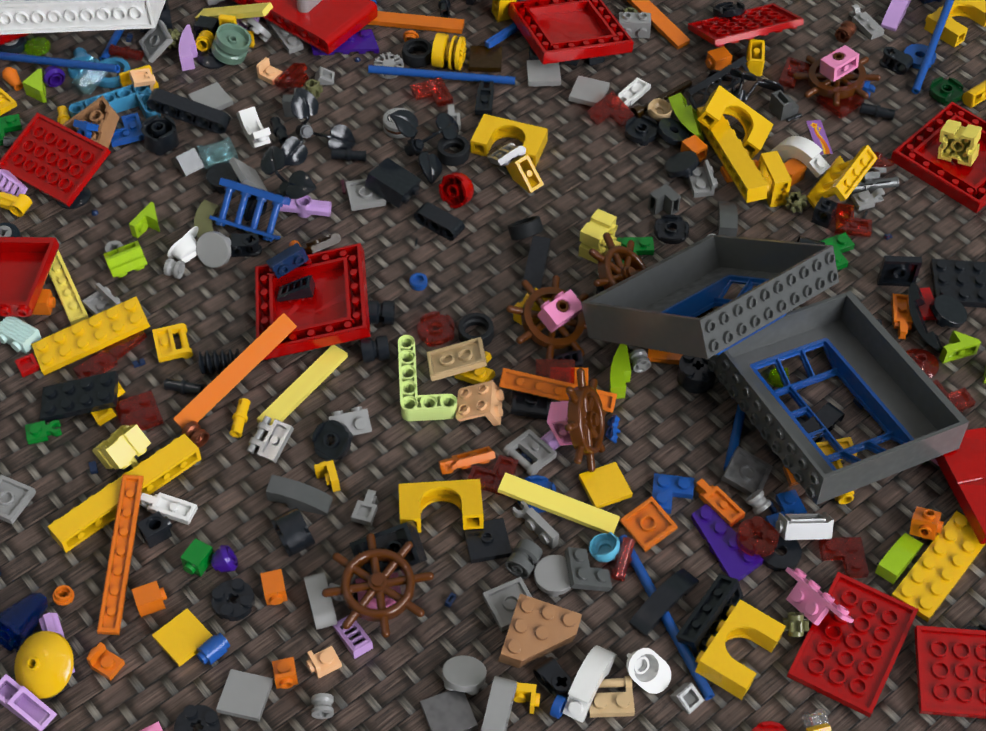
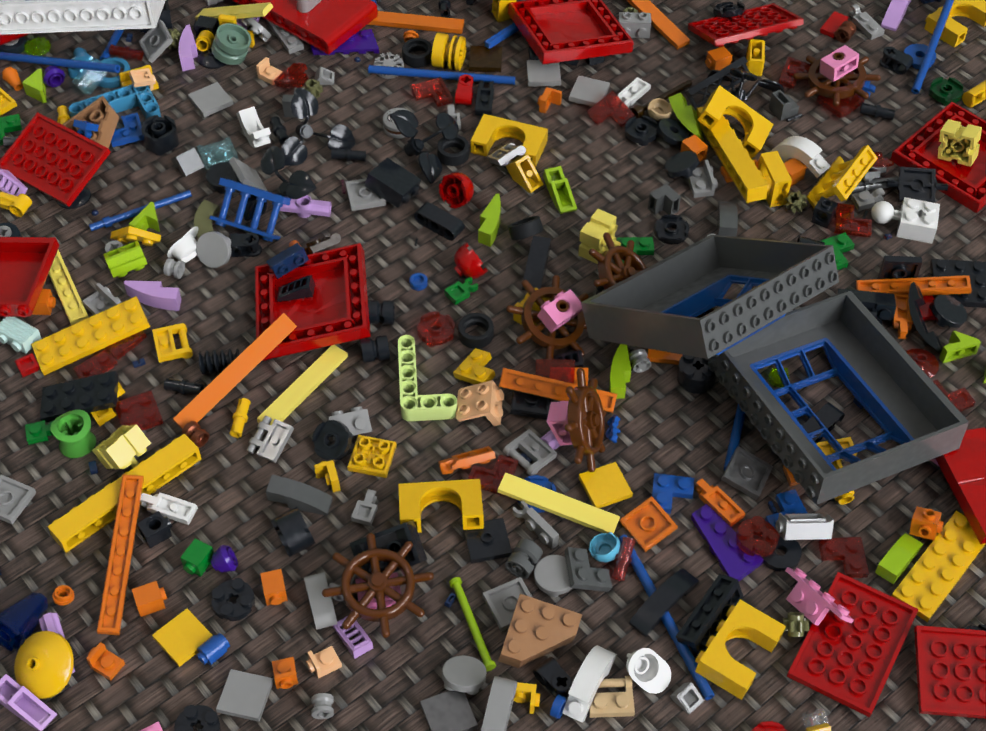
(74, 433): none -> bright green hat
(108, 221): none -> blue bar
(133, 234): none -> yellow plate
(154, 294): none -> lavender slope
(188, 111): black beam -> none
(372, 456): none -> yellow tile
(455, 583): none -> lime bar
(456, 359): tan tile -> none
(459, 292): none -> green plate
(464, 90): none -> red piece
(468, 263): none -> red cylinder
(490, 222): none -> lime slope
(549, 96): none -> orange bracket
(559, 189): none -> lime slope
(758, 501): light grey wheel -> none
(819, 136): medium lavender sticker -> none
(833, 23): none -> red tile
(879, 304): none -> black piece
(916, 218): none -> white brick
(917, 184): none -> black plate
(928, 285): none -> orange tile

